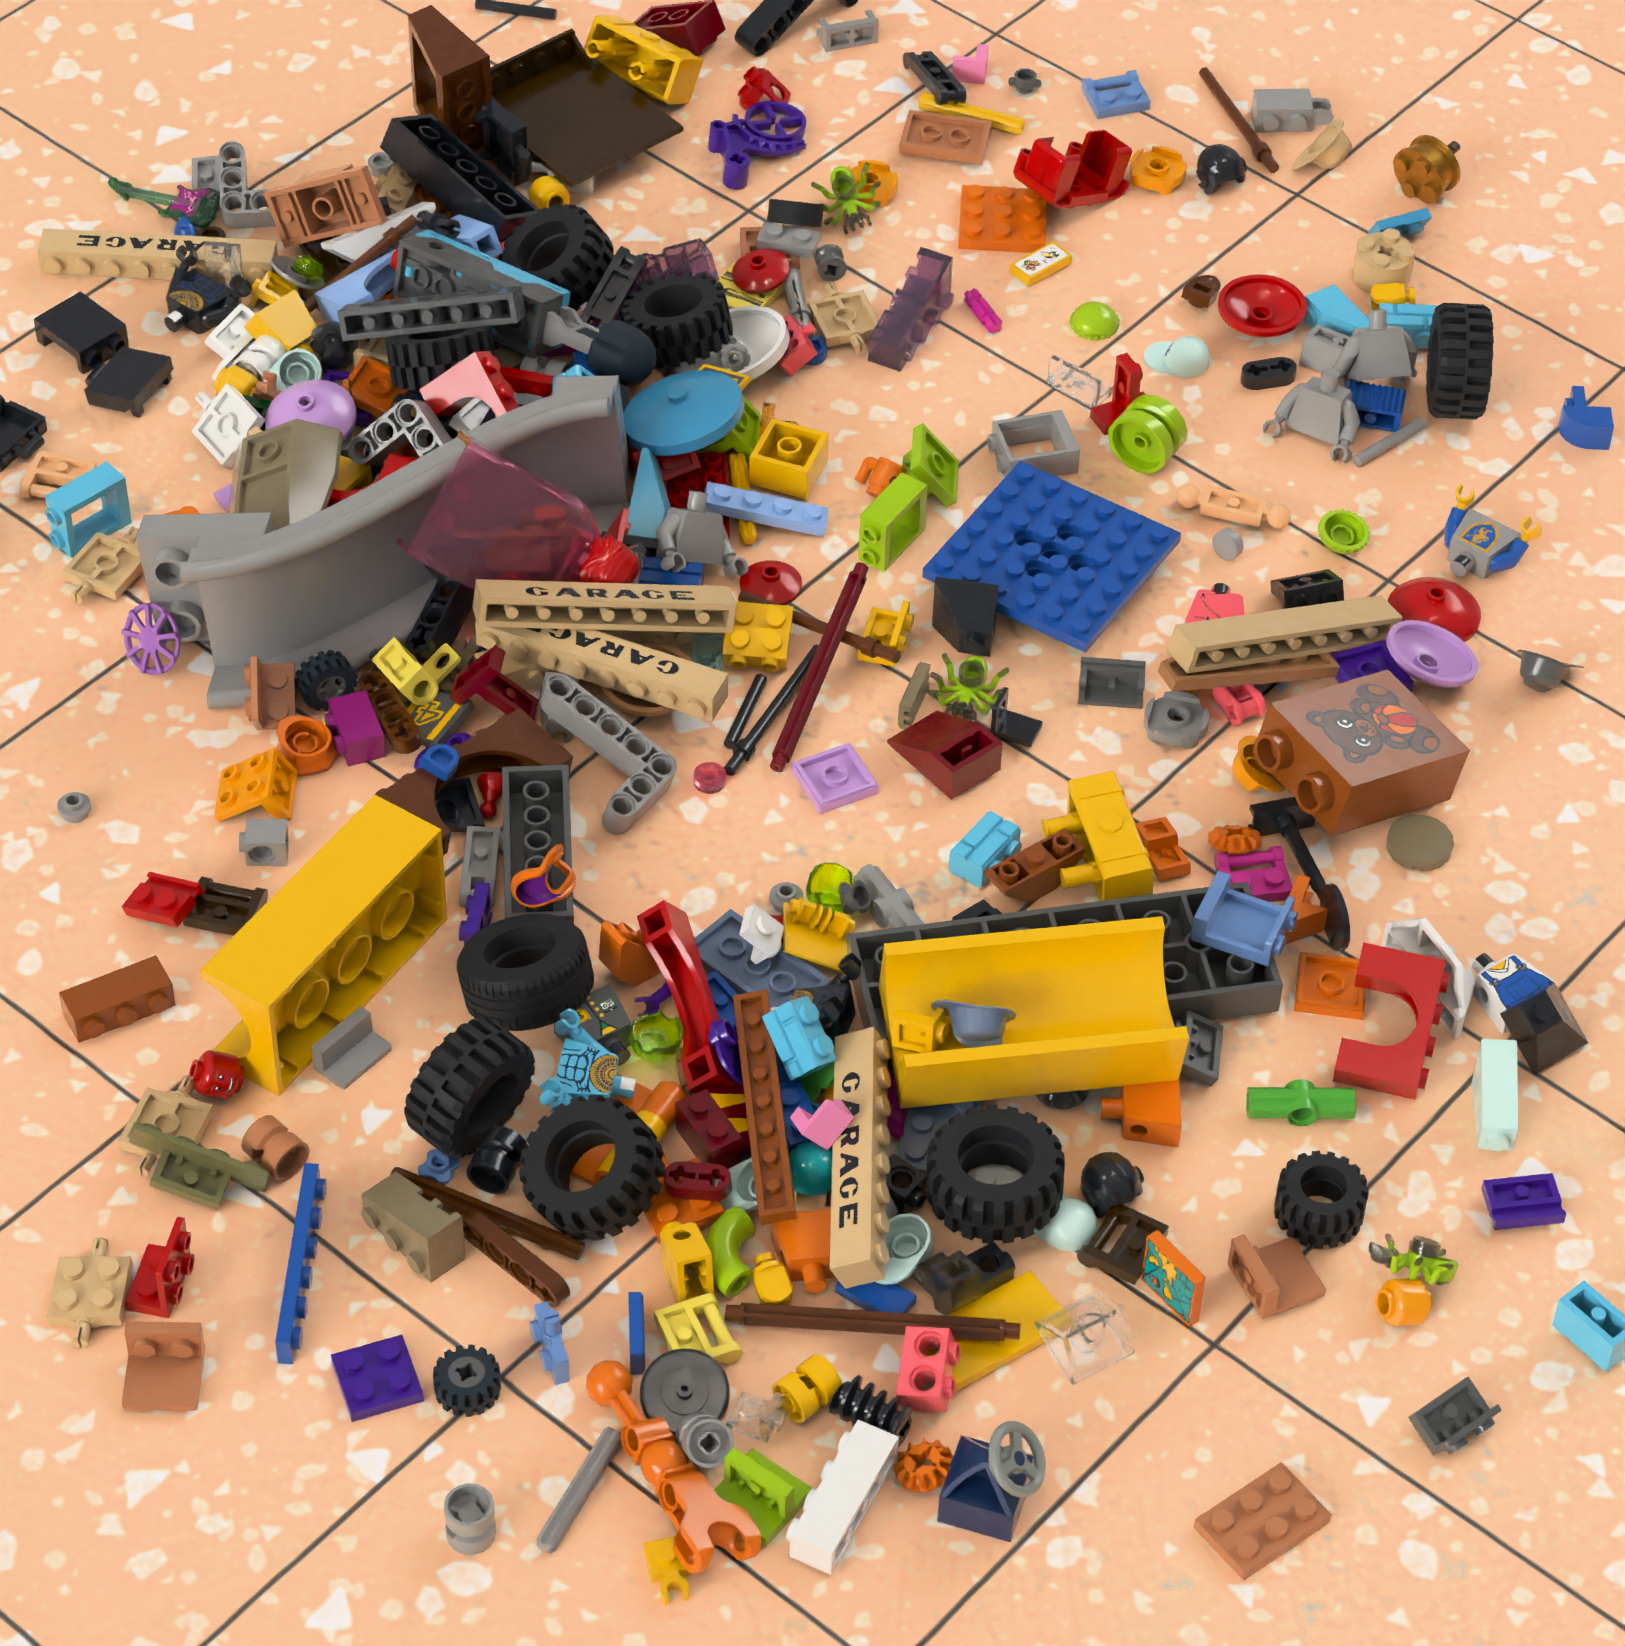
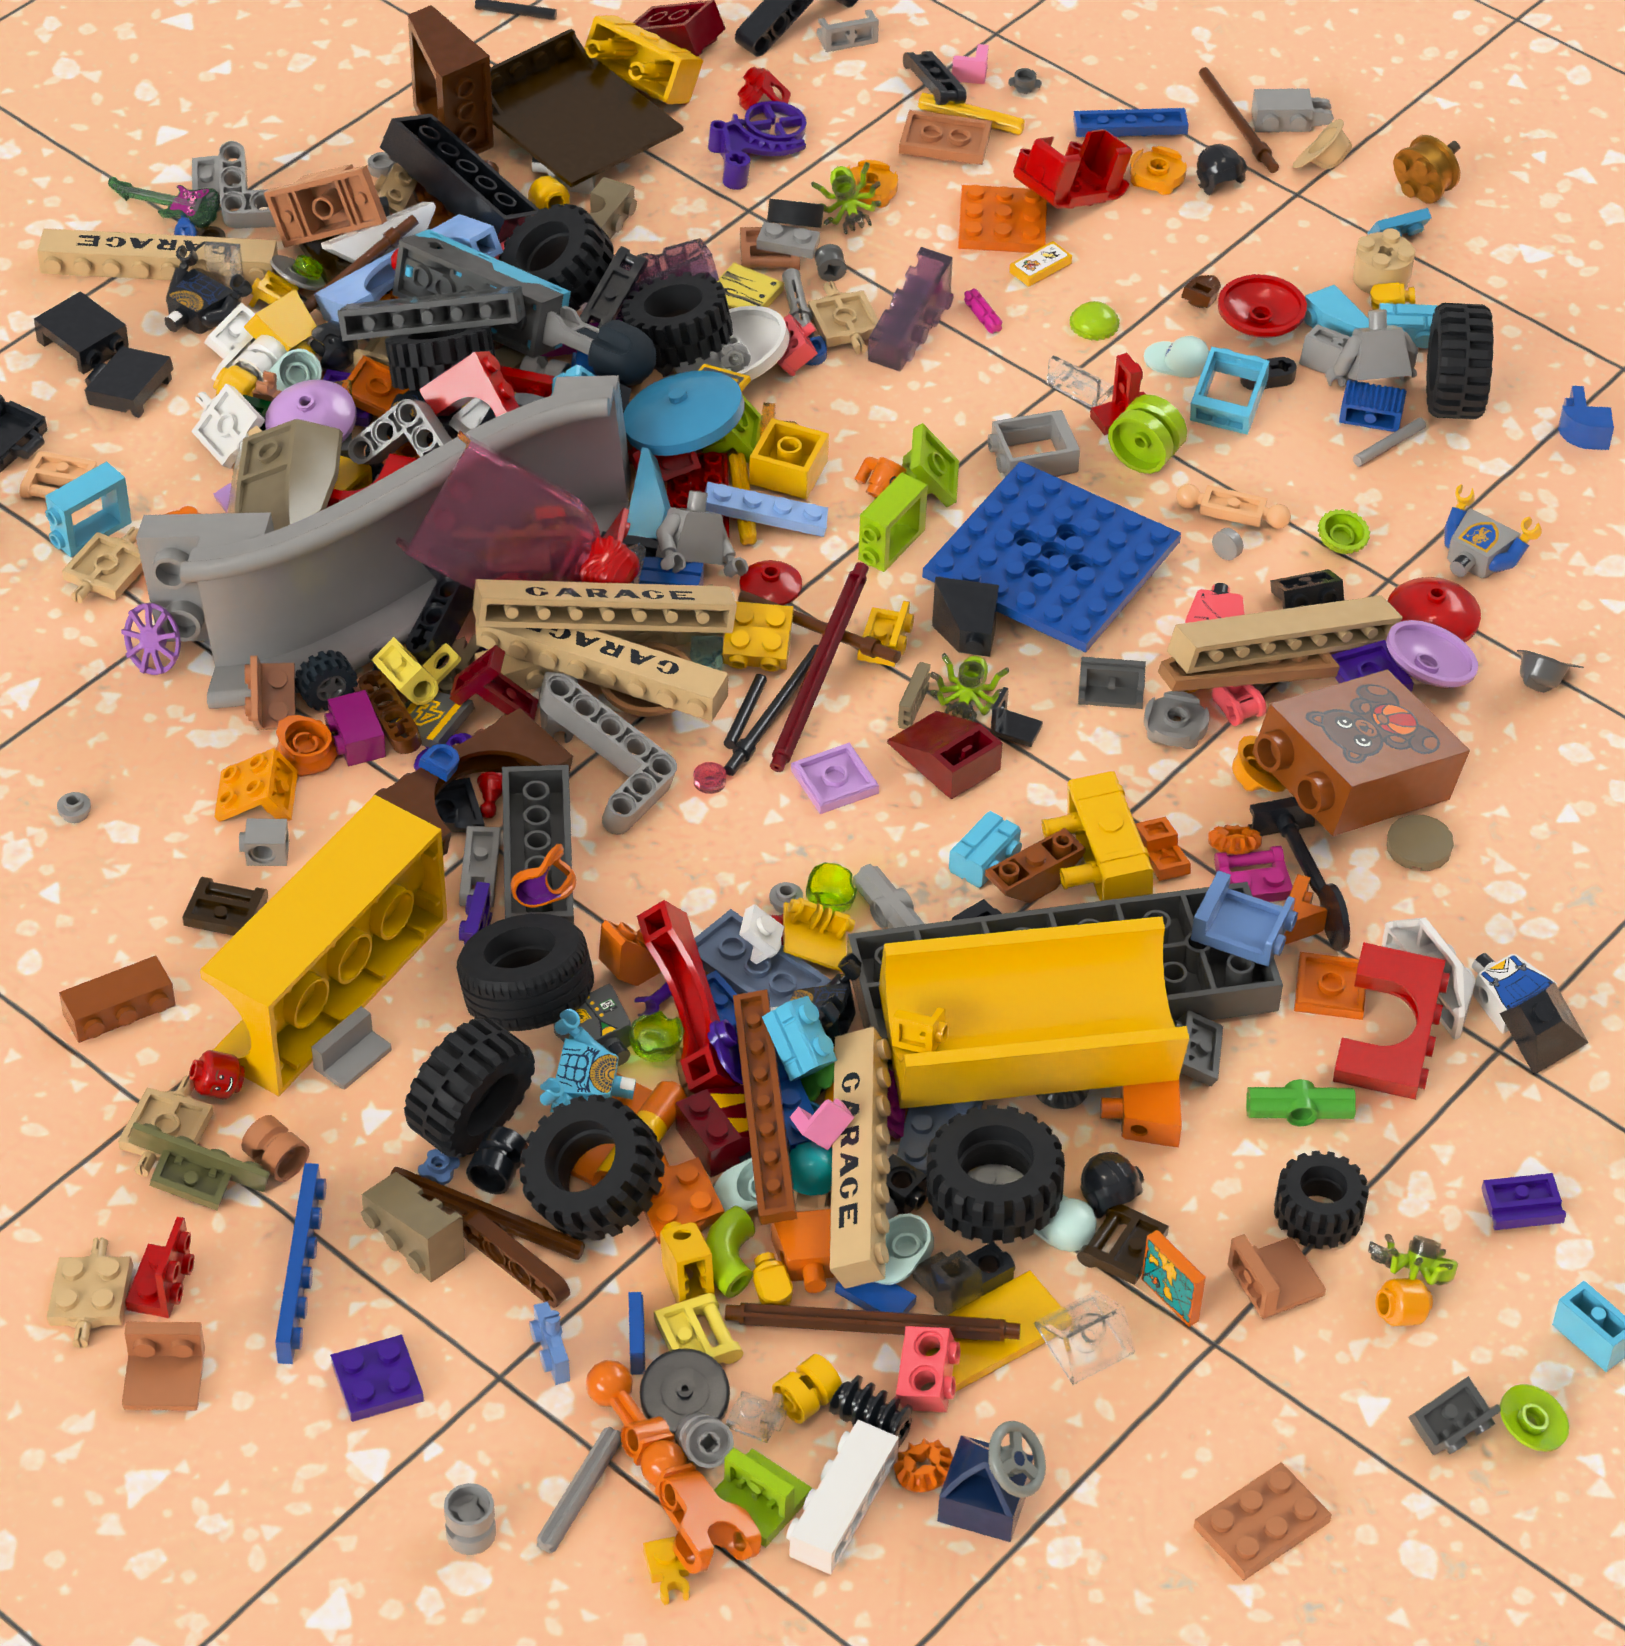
(163, 899): red plate -> none
(438, 223): black pin -> none
(477, 1390): black wheel -> none
(505, 142): black piece -> none
(612, 204): none -> dark tan arch
(697, 1181): dark red beam -> none
(760, 271): red dish -> none
(855, 897): dark grey plate -> none
(975, 1024): sand blue piece -> none
(1116, 101): medium blue plate -> none
(1132, 122): none -> blue plate
(1223, 413): none -> medium azure window
(1321, 411): light grey torso -> none
(1496, 1095): light aqua slope -> none
(1534, 1417): none -> lime dish

